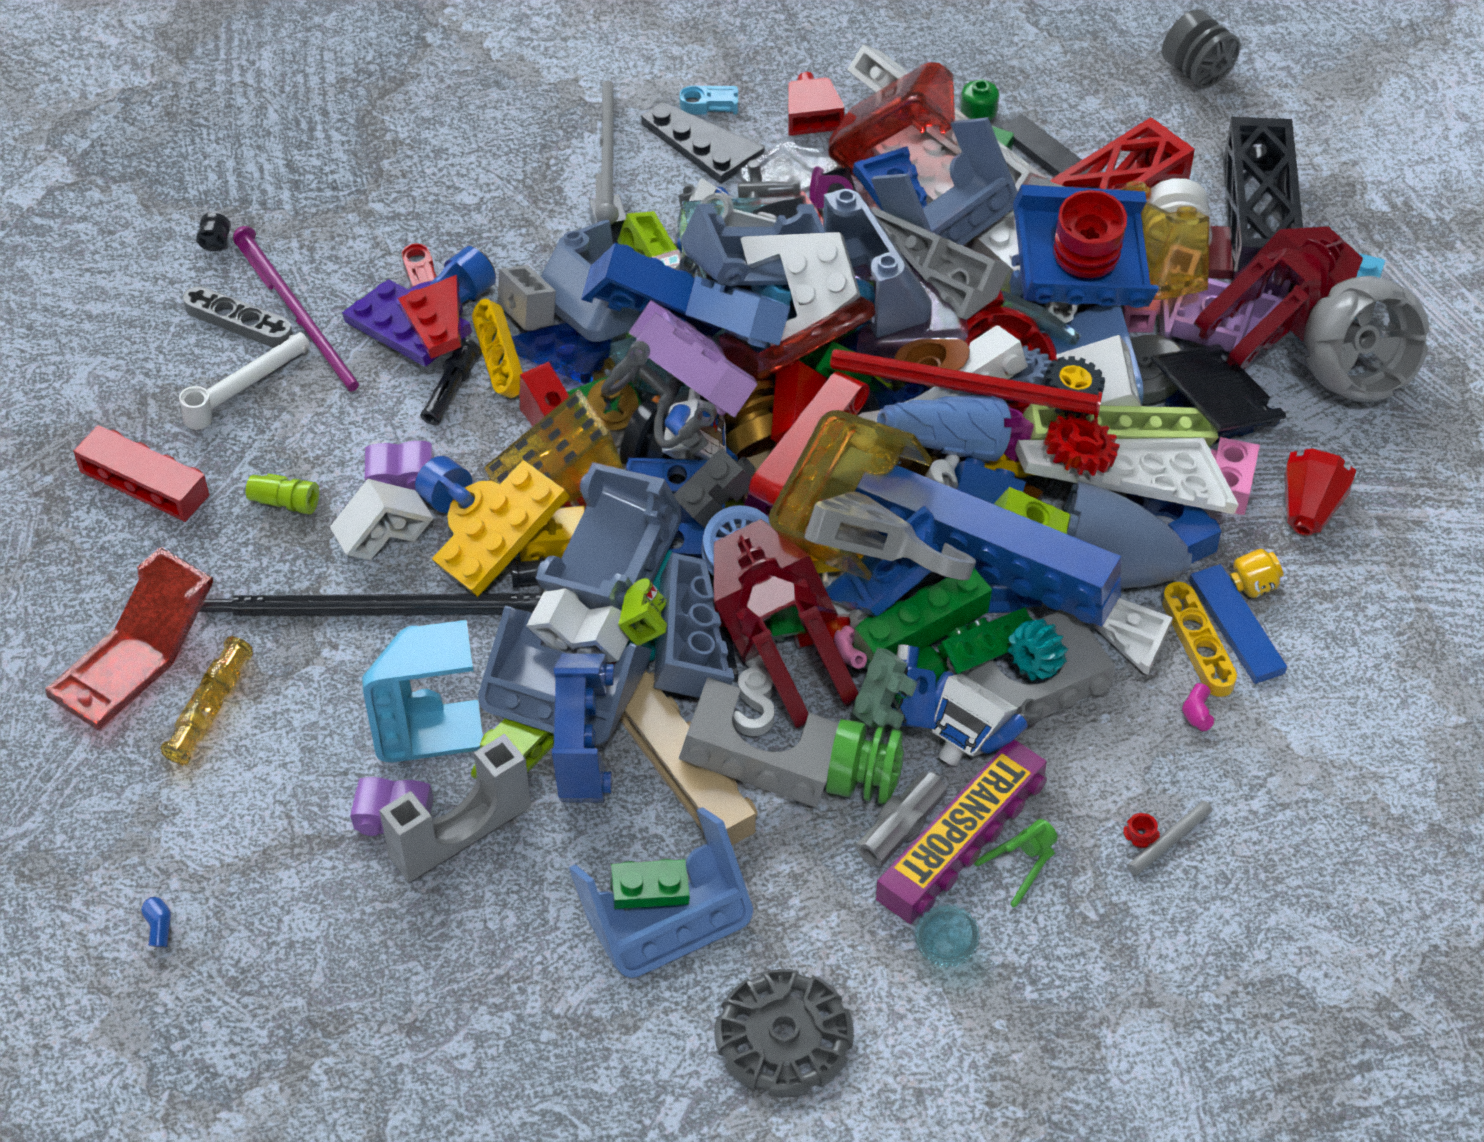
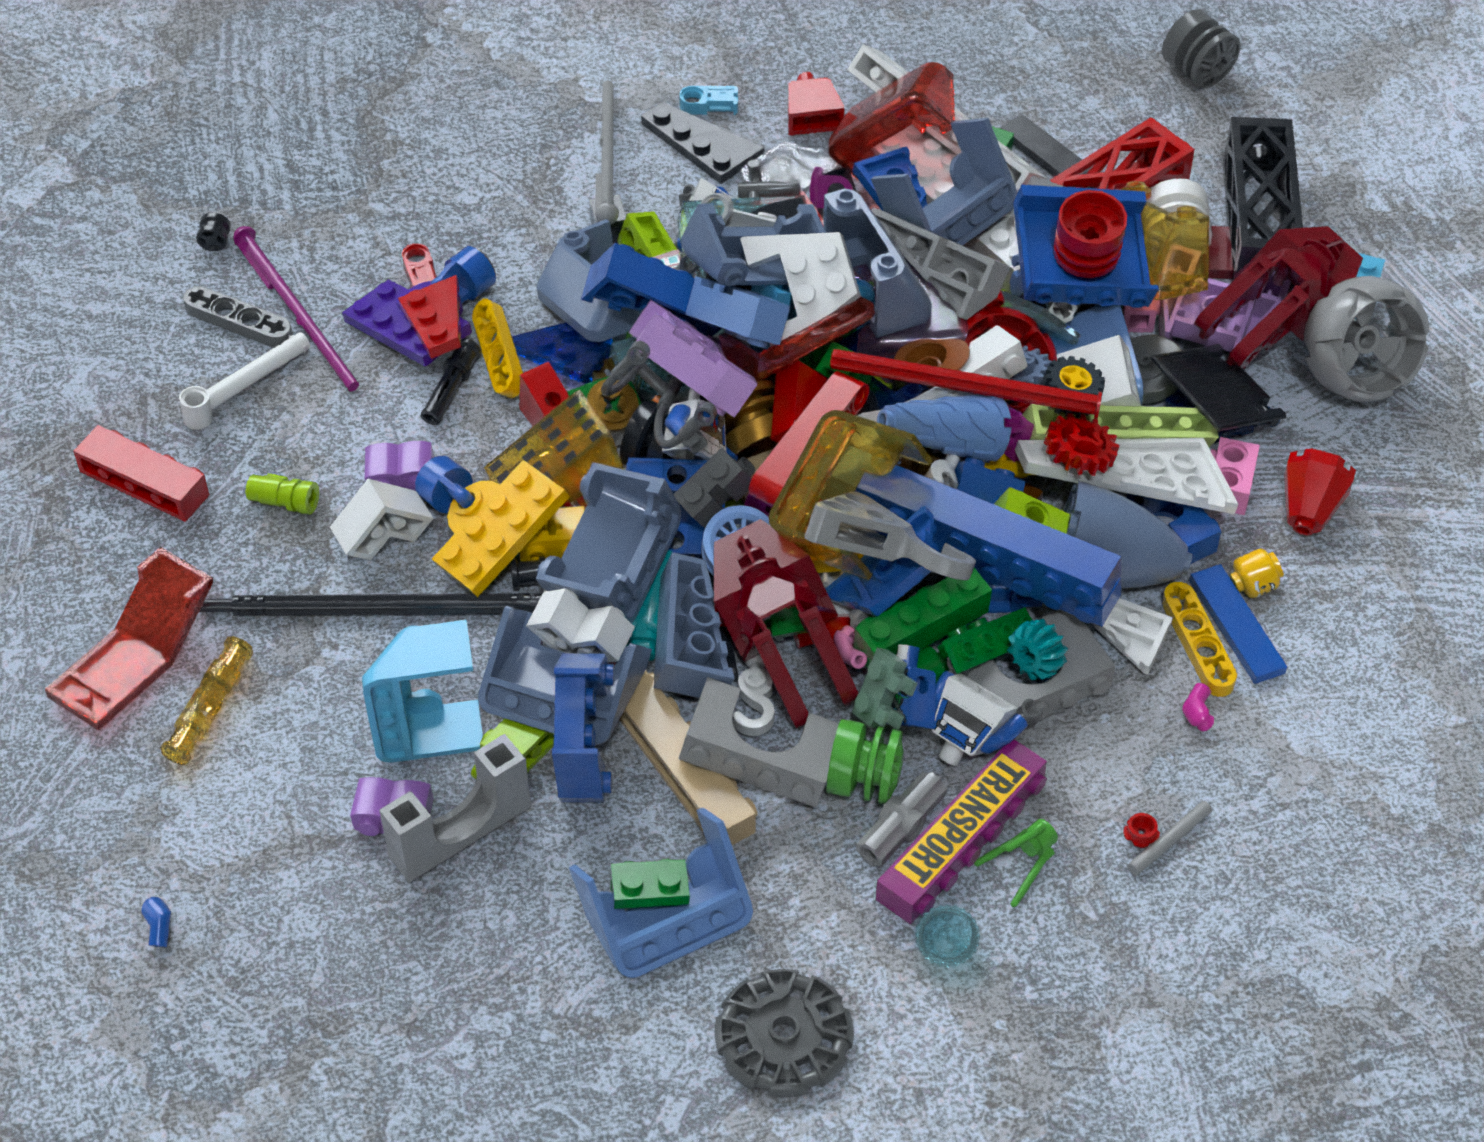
(526, 297): light grey brick -> none
(643, 608): lime leg -> none
(979, 99): green head -> none

